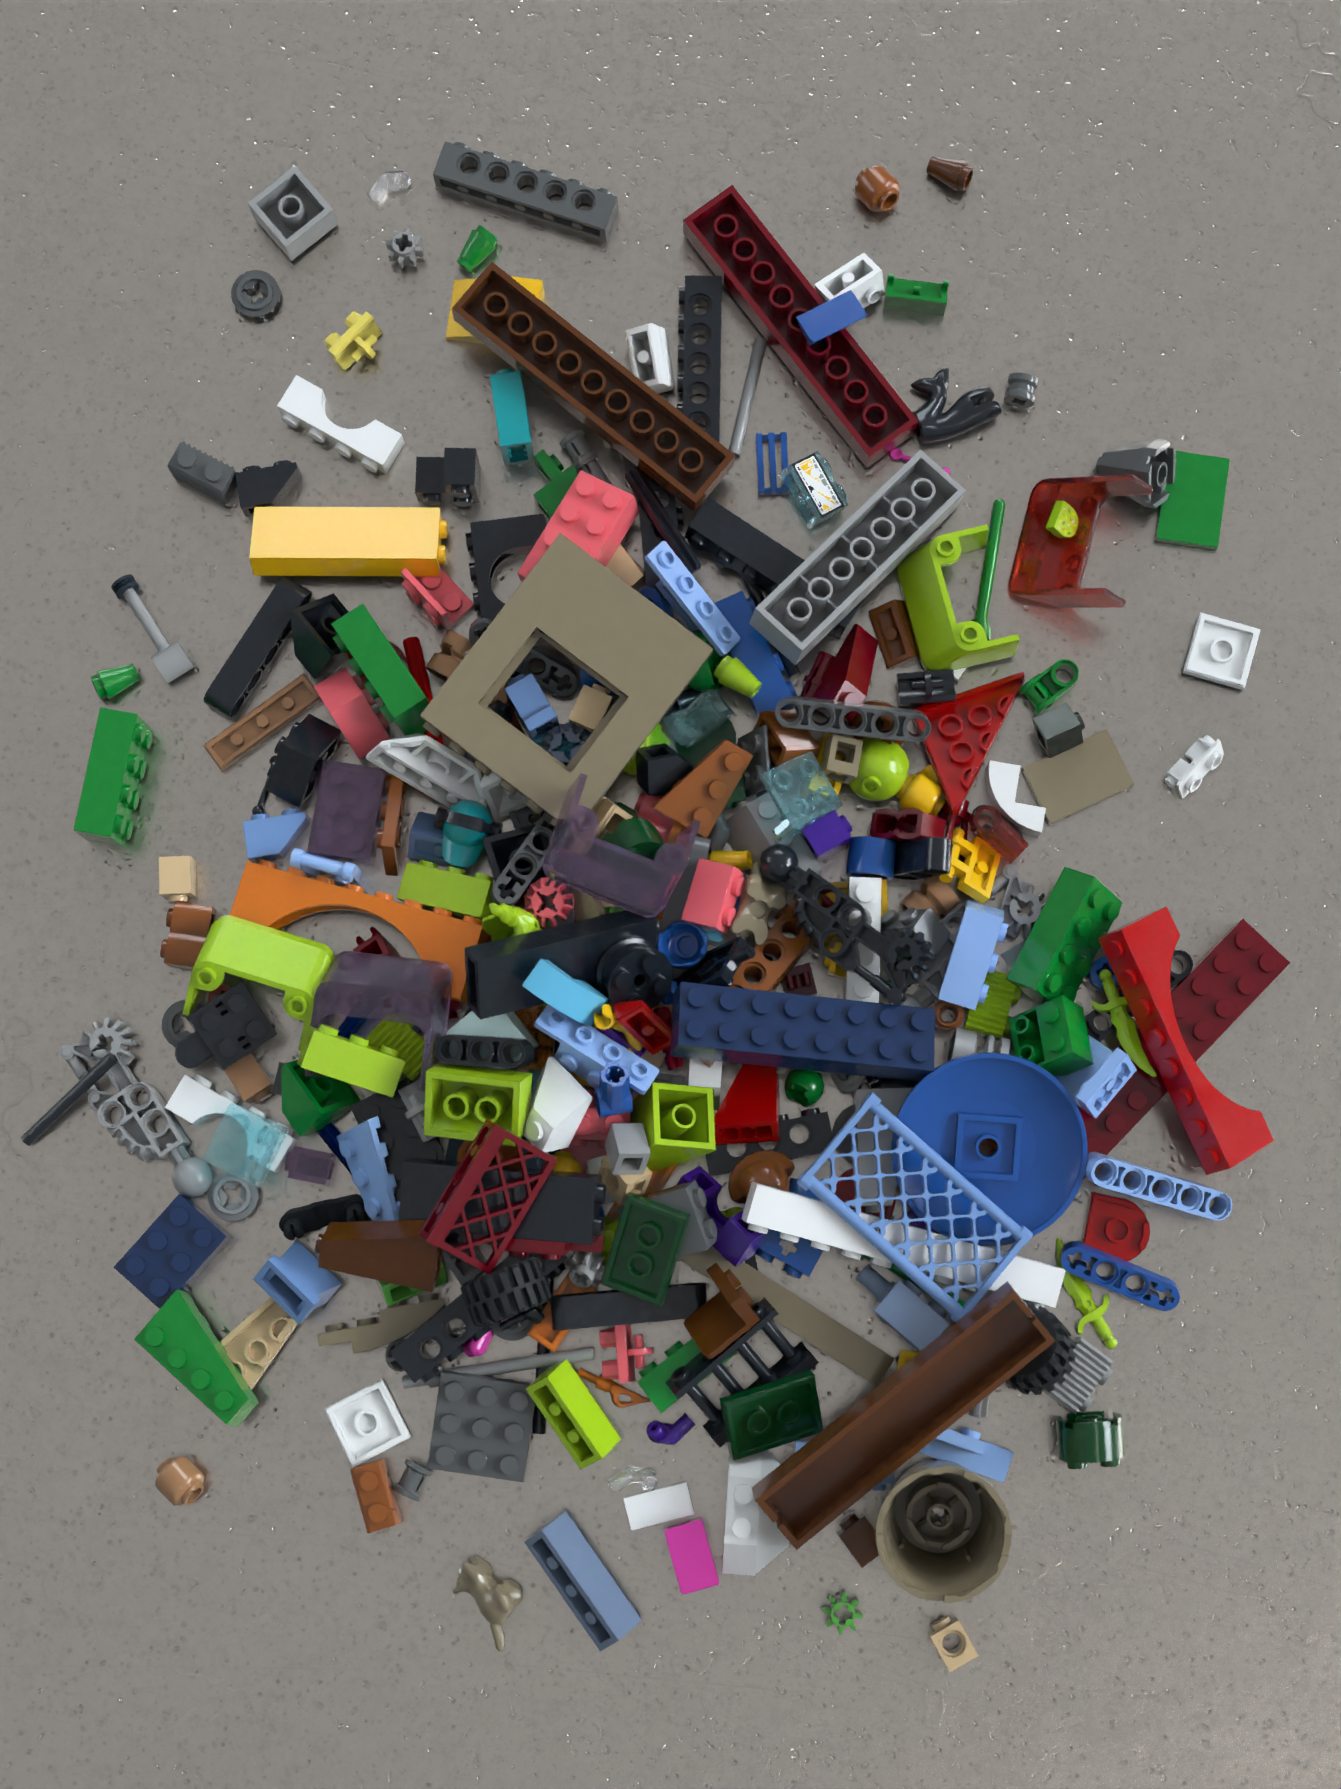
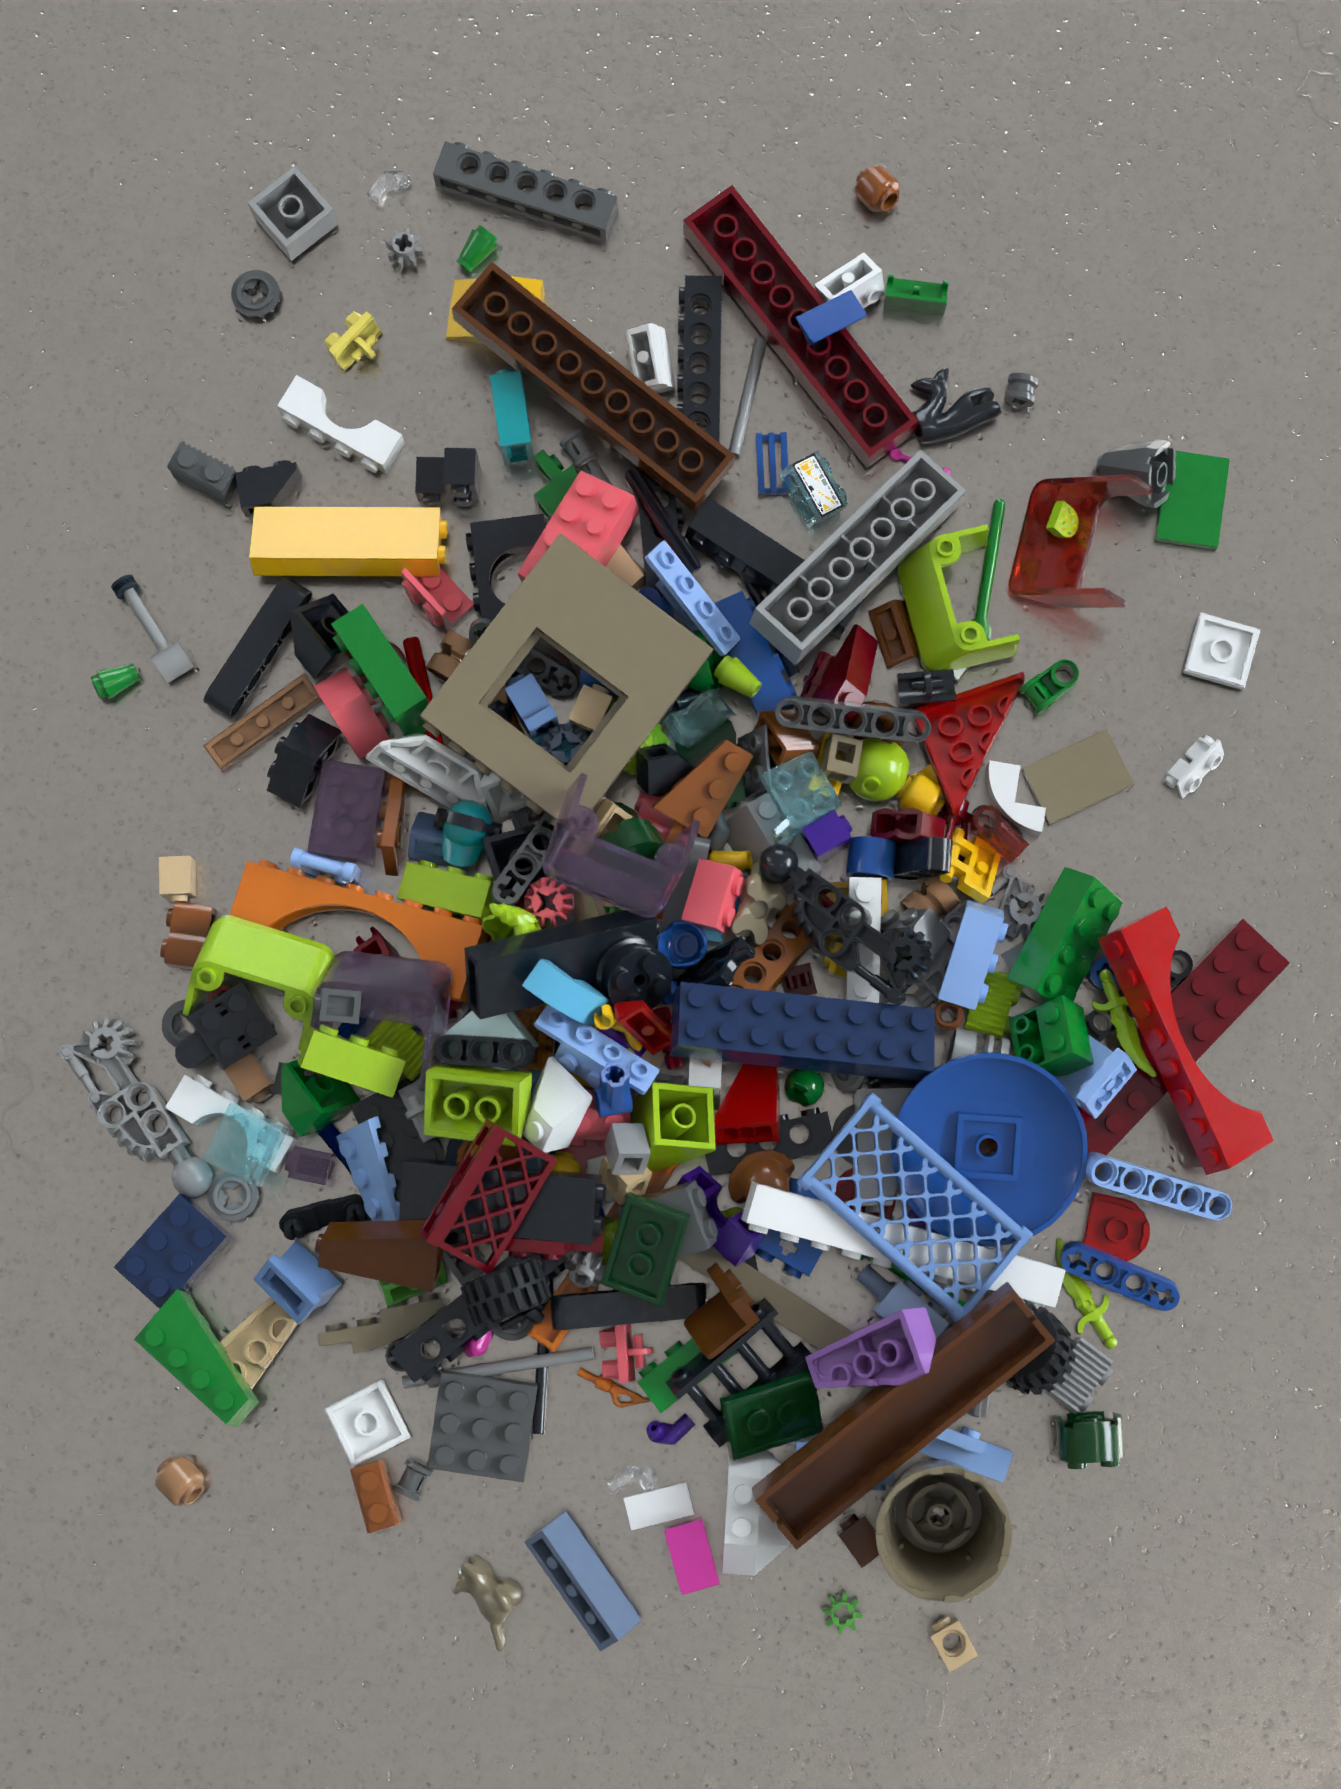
(69, 1099): black bar -> none
(113, 777): green brick -> none
(258, 809): black hinge -> none
(273, 836): medium blue slope -> none
(337, 1005): none -> dark grey bracket
(573, 1414): lime brick -> none
(879, 1354): none -> medium lavender wedge
(951, 172): reddish brown cone -> none
(1058, 730): pearl dark grey brick -> none

